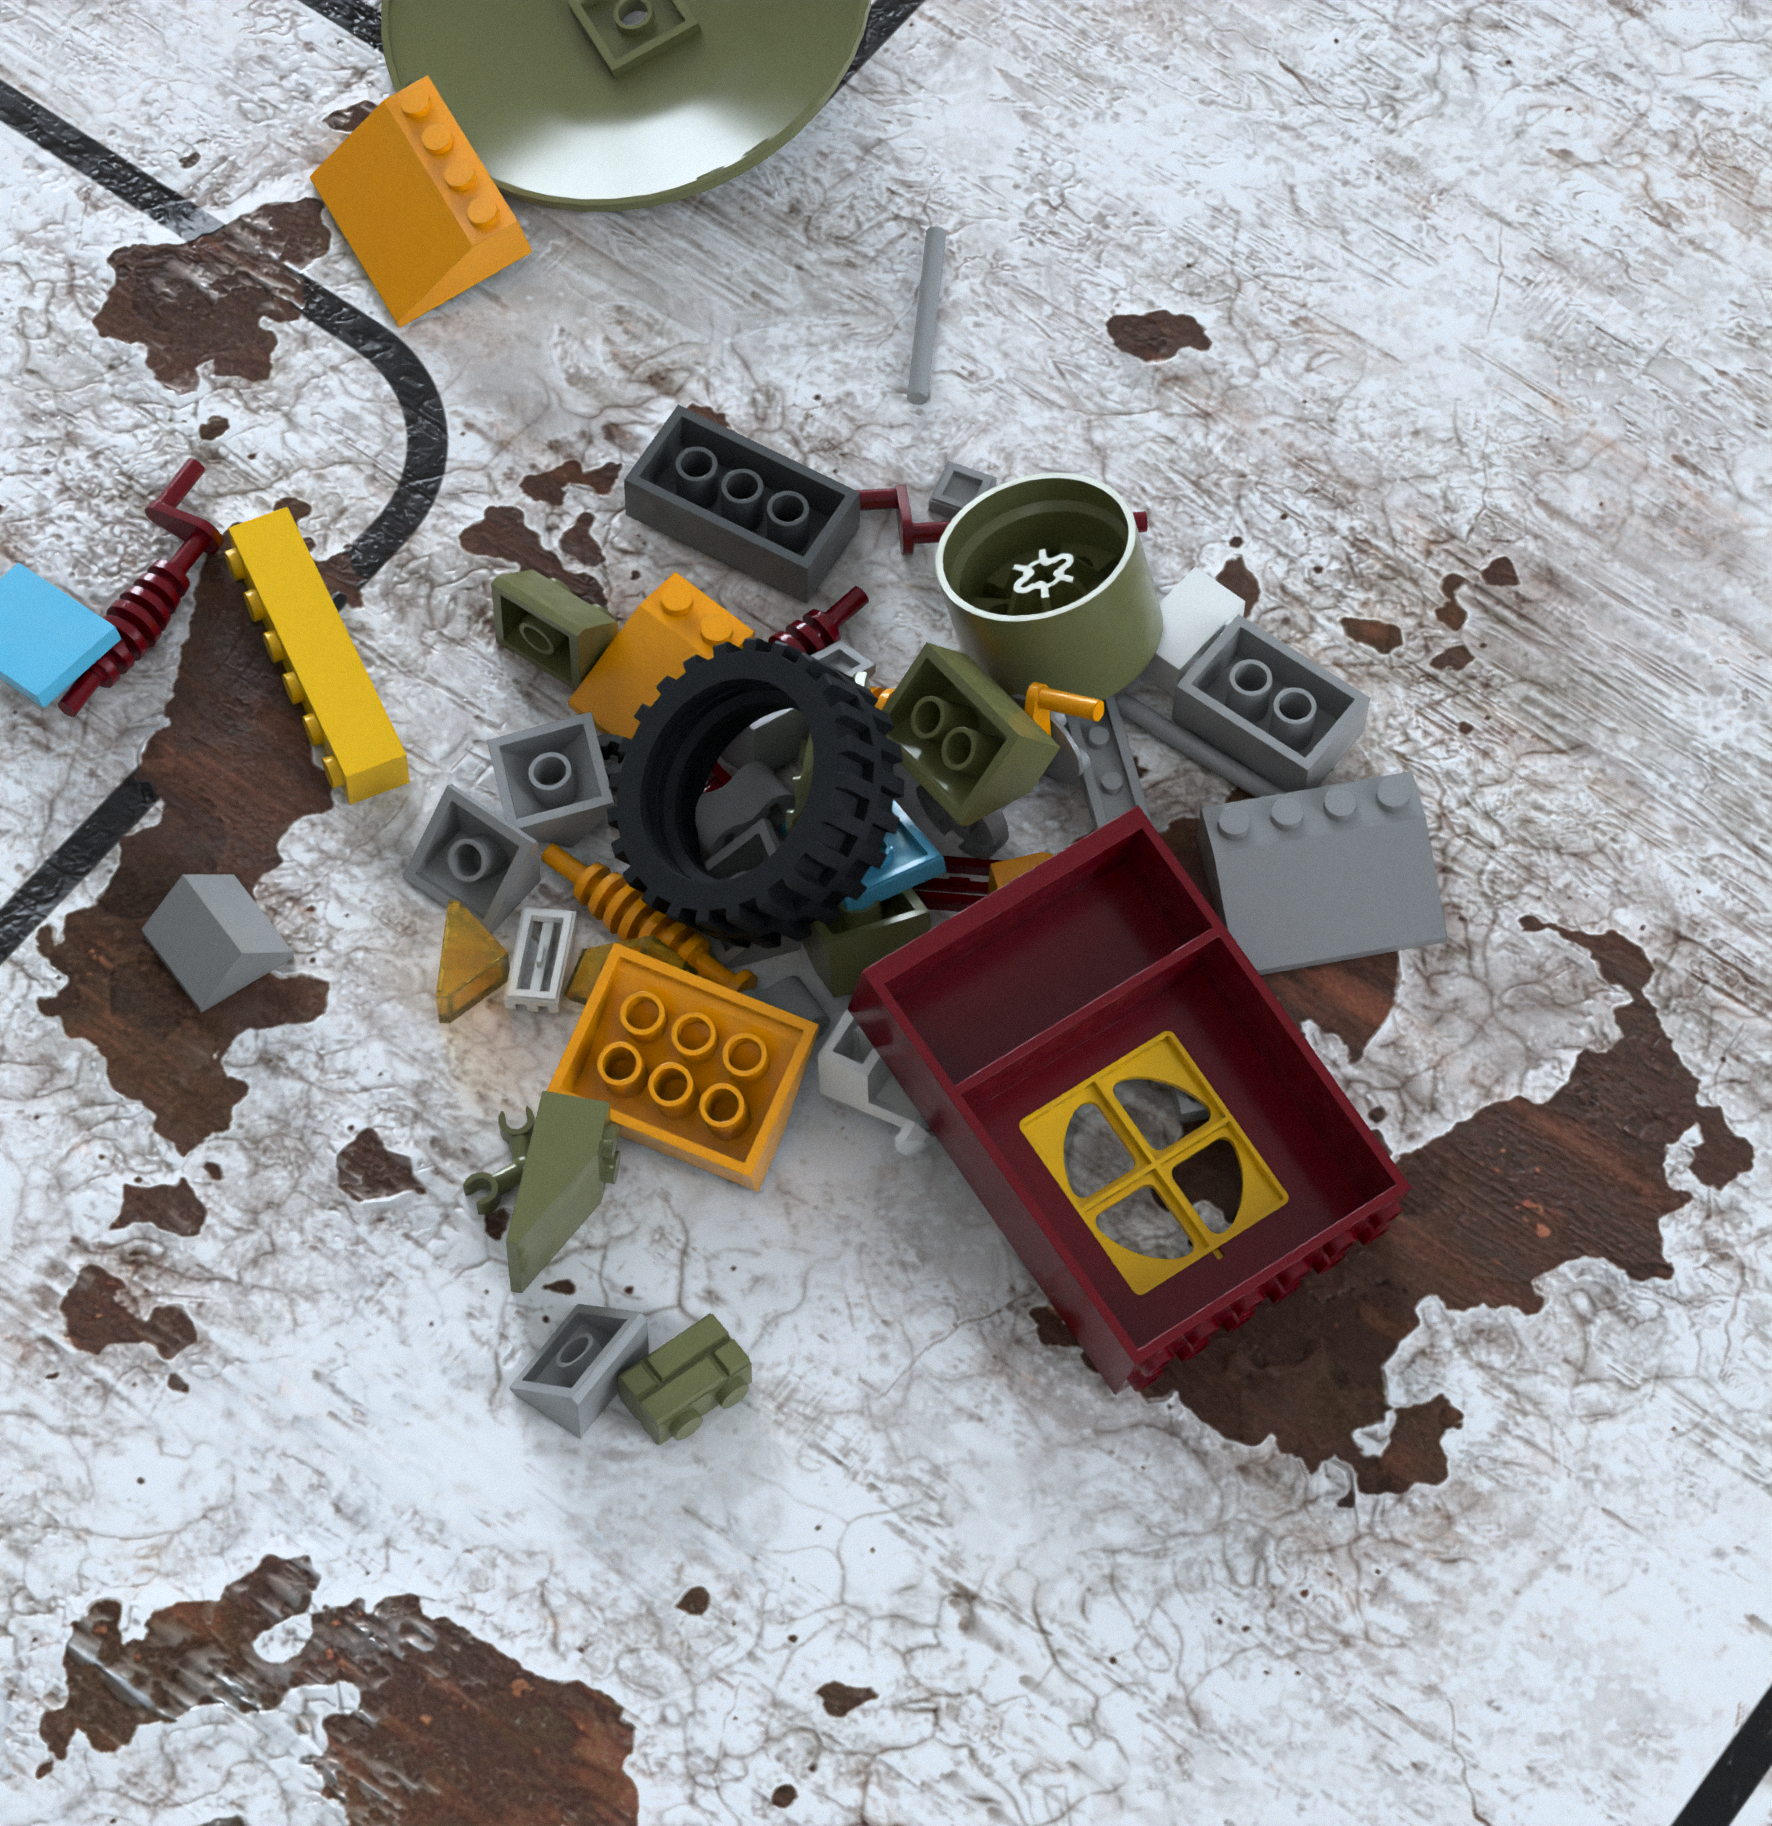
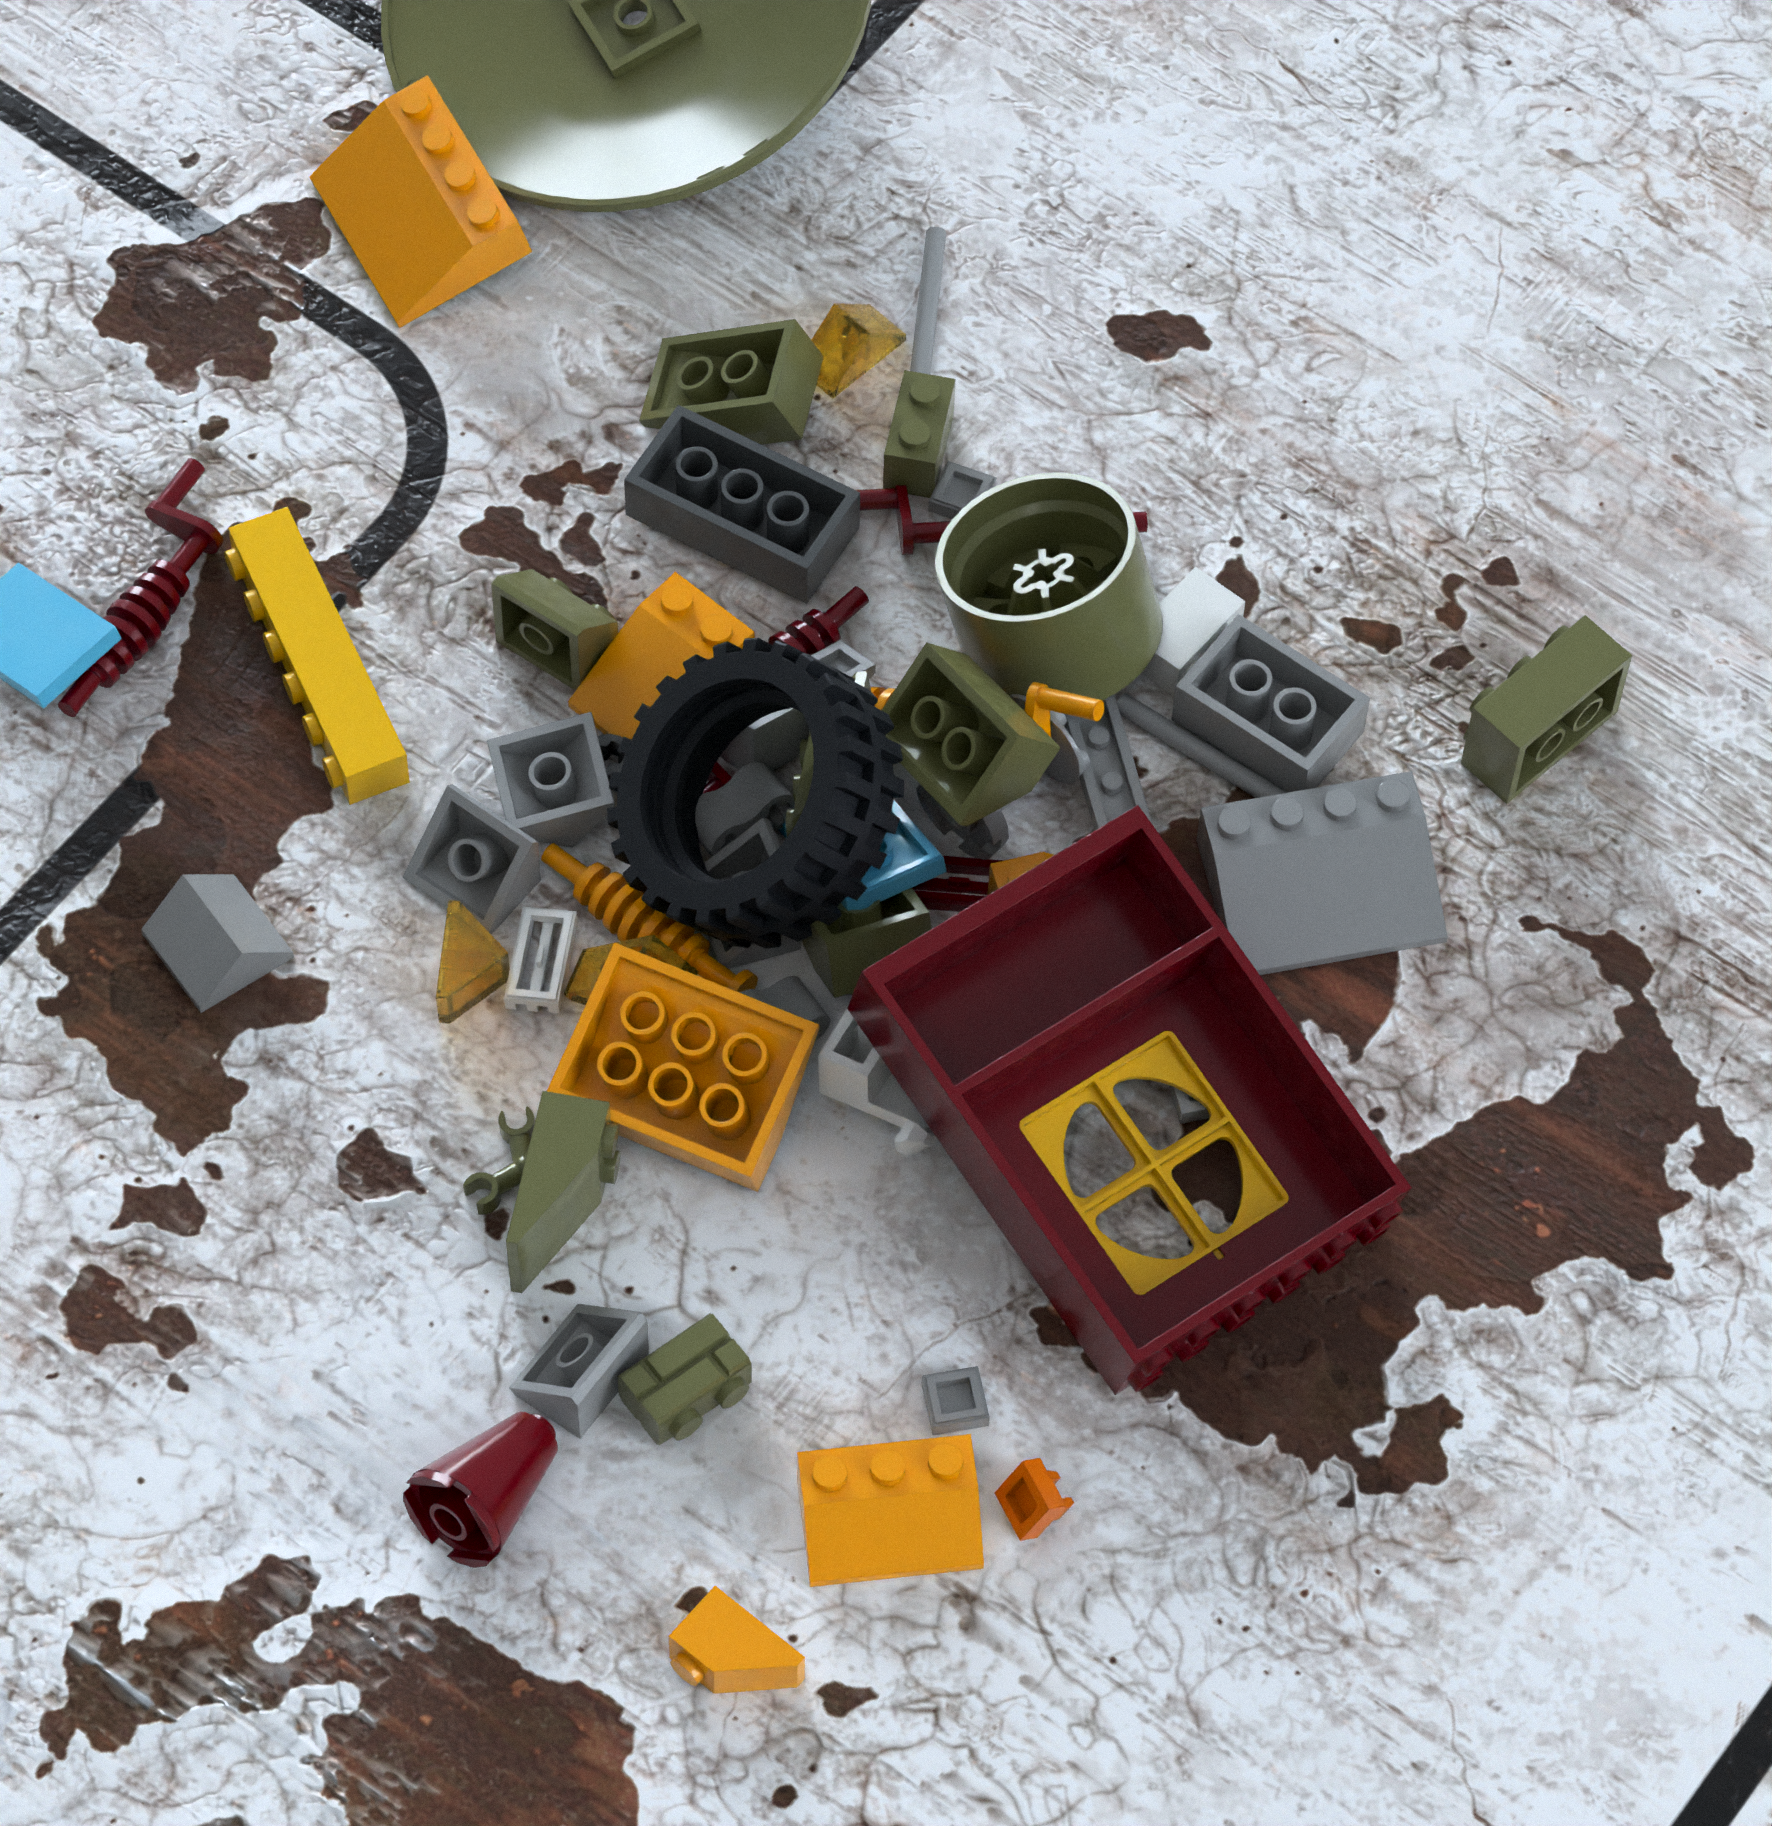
(482, 1487): none -> dark red cone
(732, 1649): none -> light orange slope
(740, 377): none -> olive slope
(852, 343): none -> clear yellow slope
(890, 1510): none -> light orange slope
(919, 433): none -> olive brick
(955, 1400): none -> light grey tile
(1032, 1499): none -> orange tile
(1545, 708): none -> olive brick

